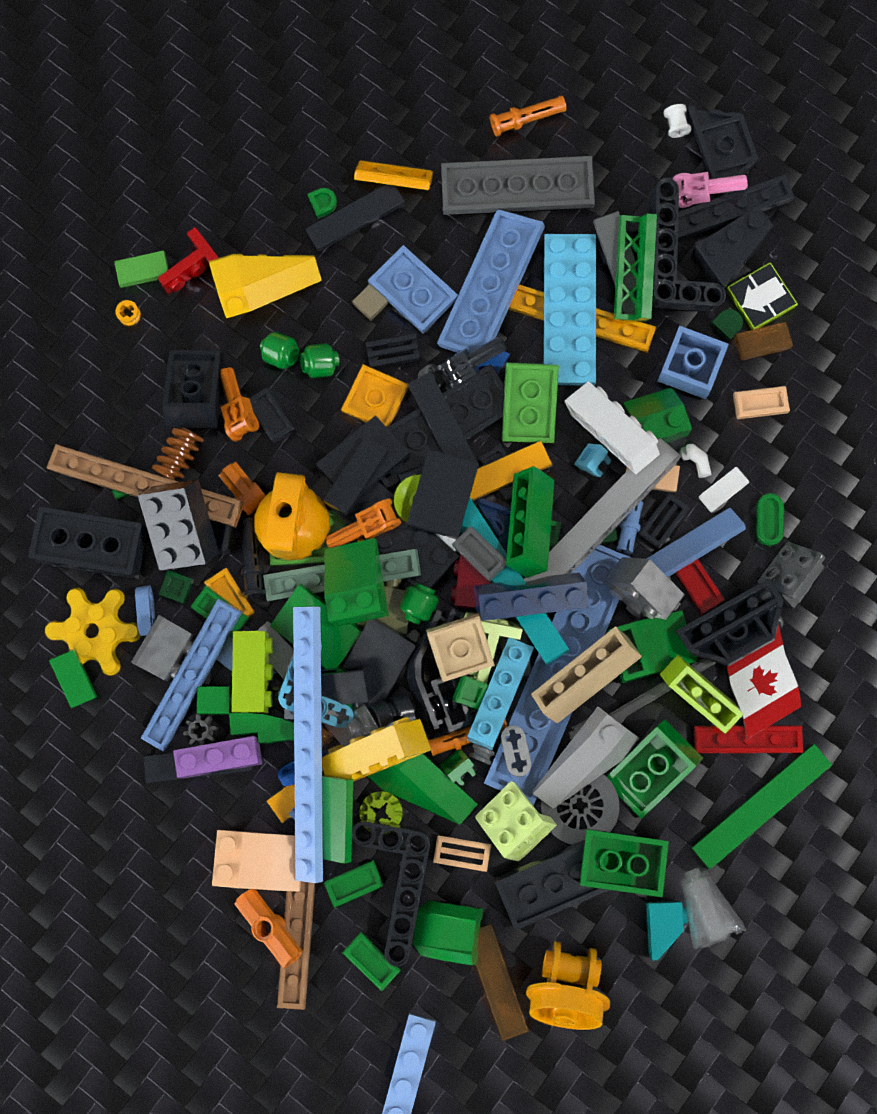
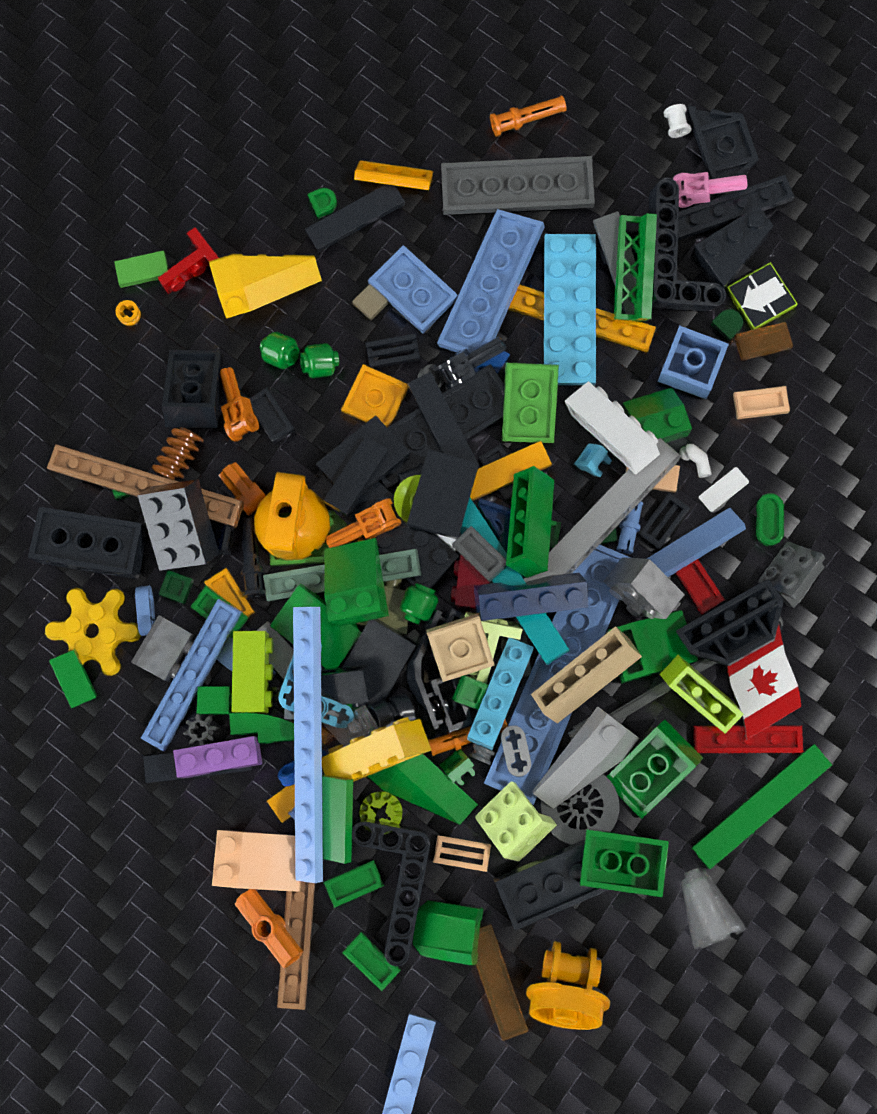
(664, 925): teal slope -> none

